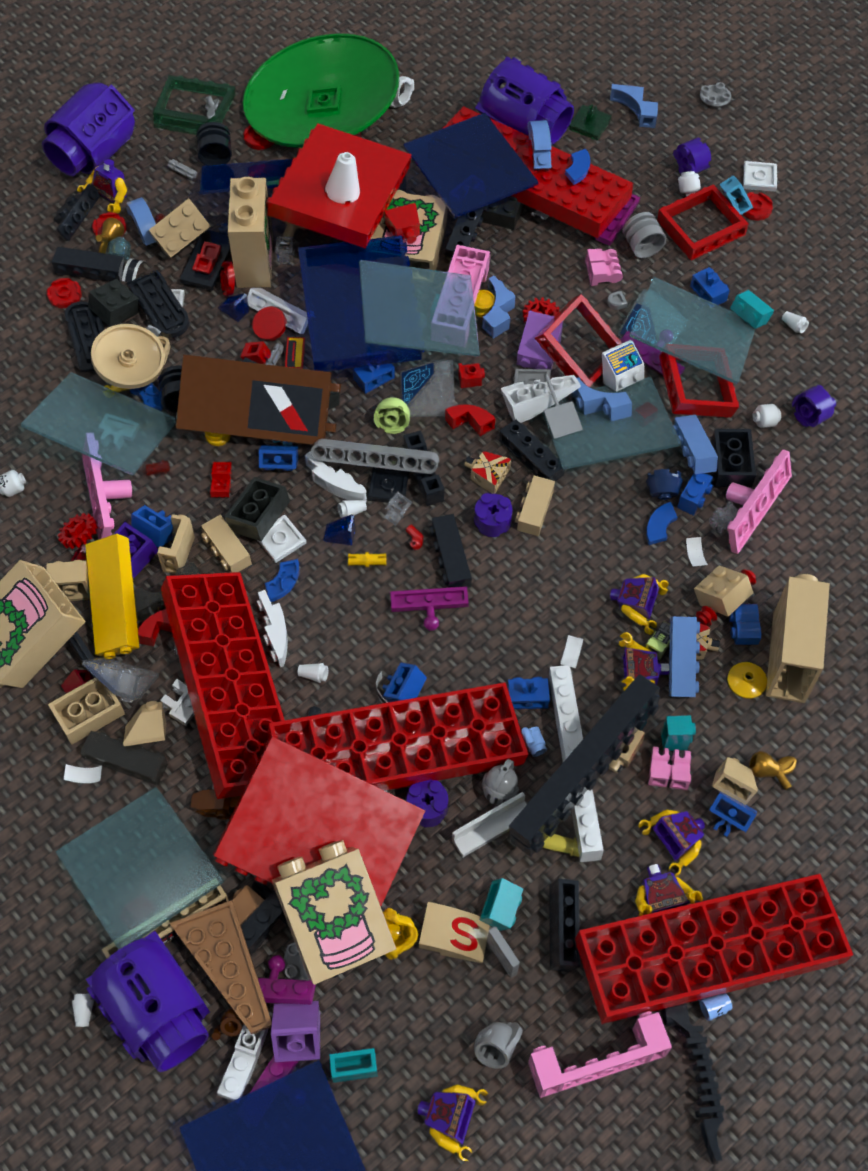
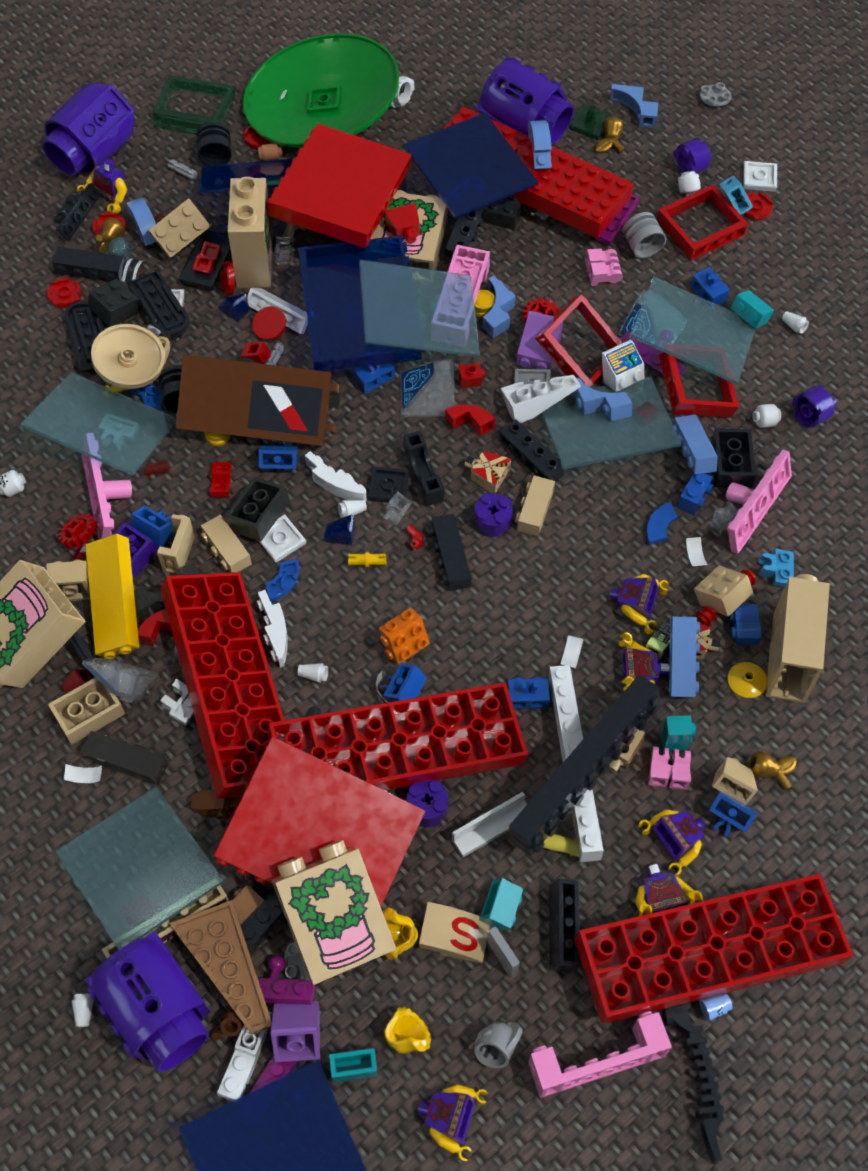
(146, 725): tan slope -> none
(211, 106): light grey piece -> none
(270, 152): none -> nougat brick
(295, 352): slope -> none
(343, 180): white cone -> none
(382, 451): light grey beam -> none
(392, 415): yellowish green cylinder -> none
(404, 636): none -> orange brick
(407, 1032): none -> yellow hair
(429, 600): magenta plate -> none
(500, 783): light grey helmet -> none
(534, 741): light blue piece -> none
(561, 418): light grey piece -> none
(580, 166): blue tile -> none
(612, 128): none -> pearl gold piece
(617, 301): light grey tile -> none
(664, 484): dark blue cone -> none
(777, 565): none -> dark azure plate

